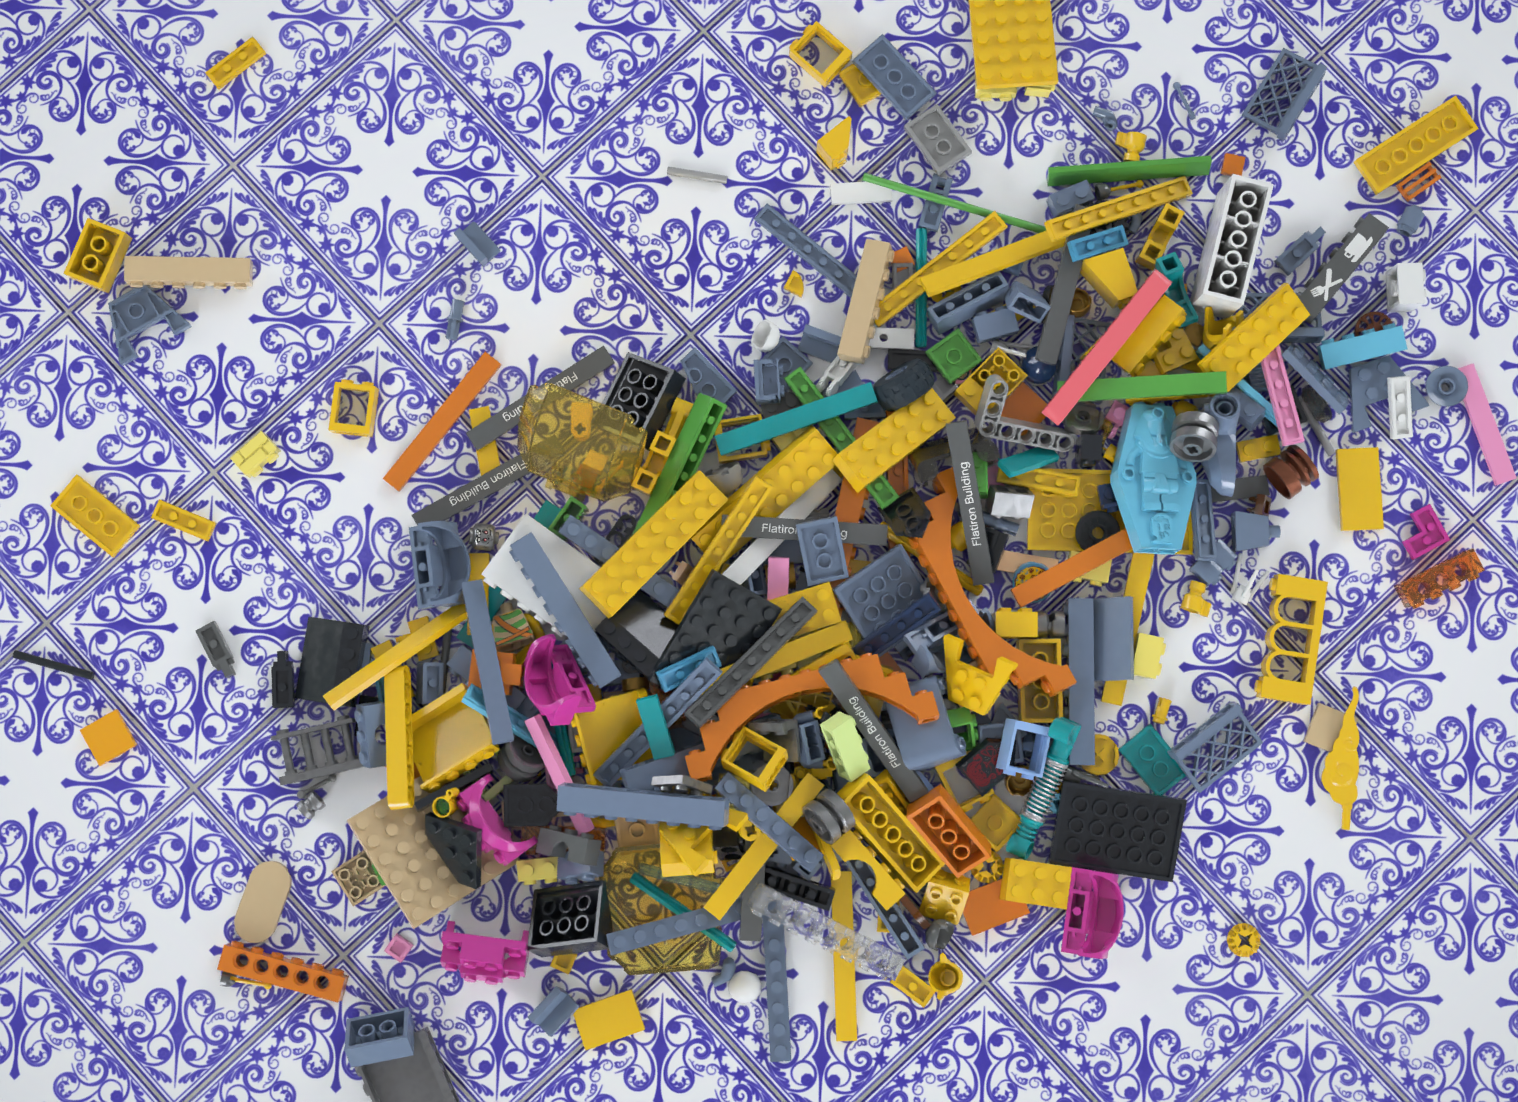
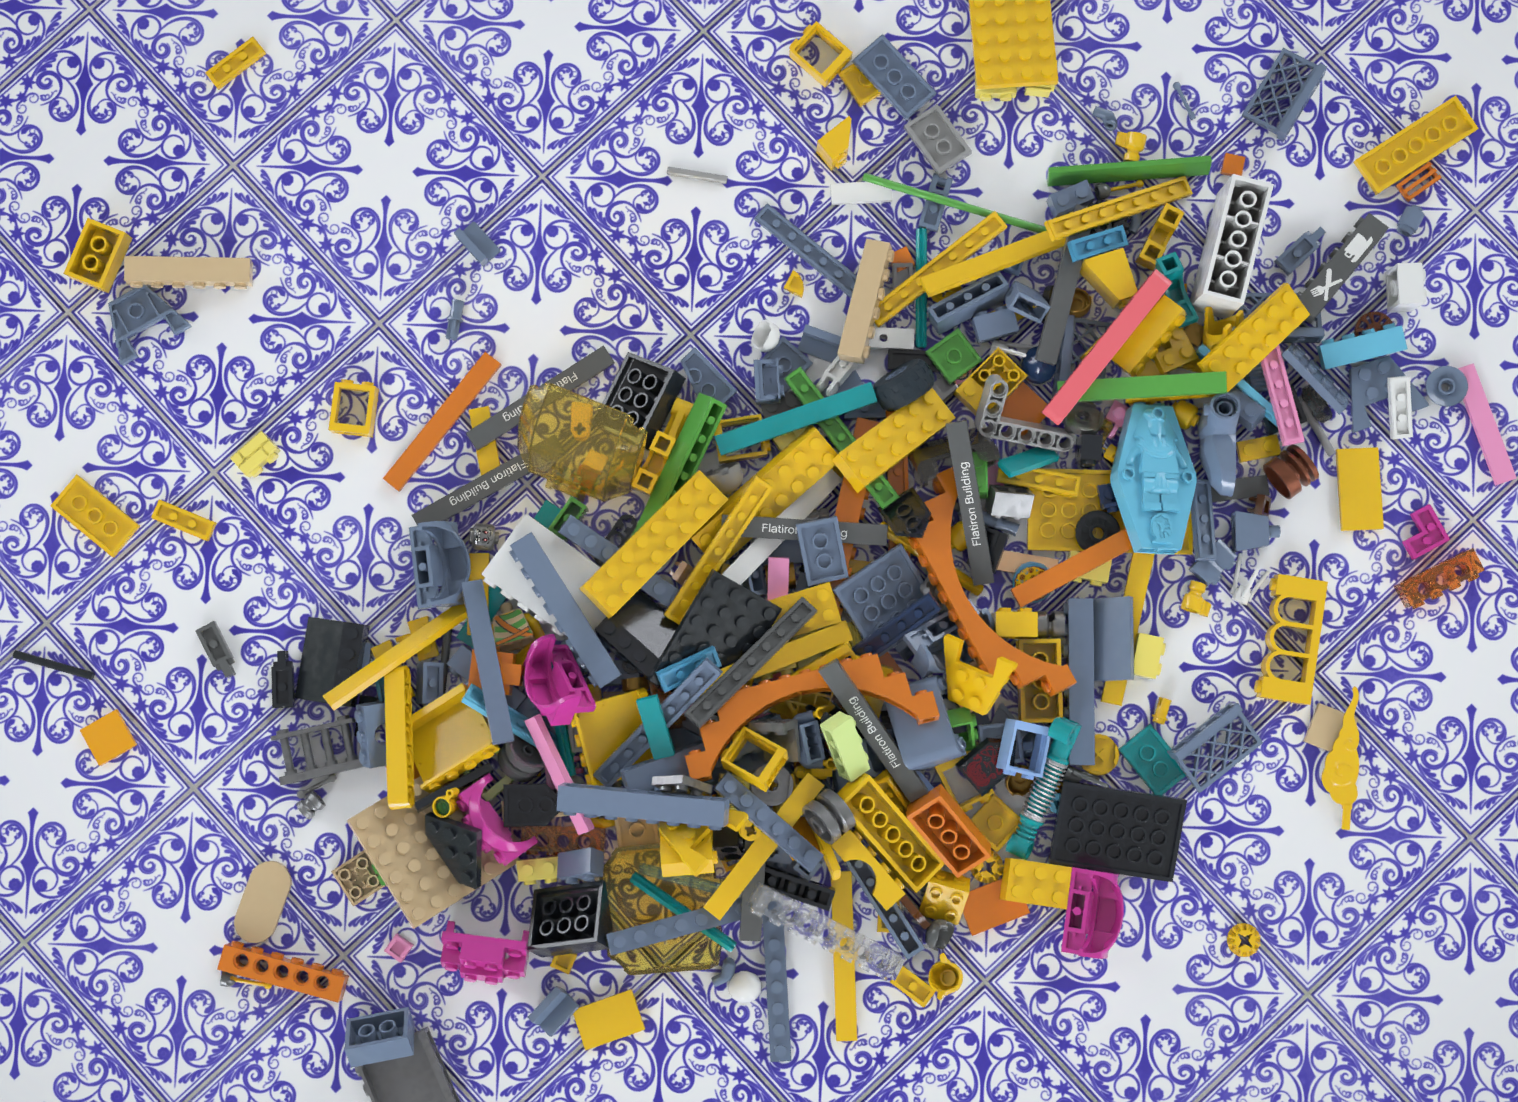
(582, 847): dark grey arch -> none
(1194, 436): flat silver wheel -> none

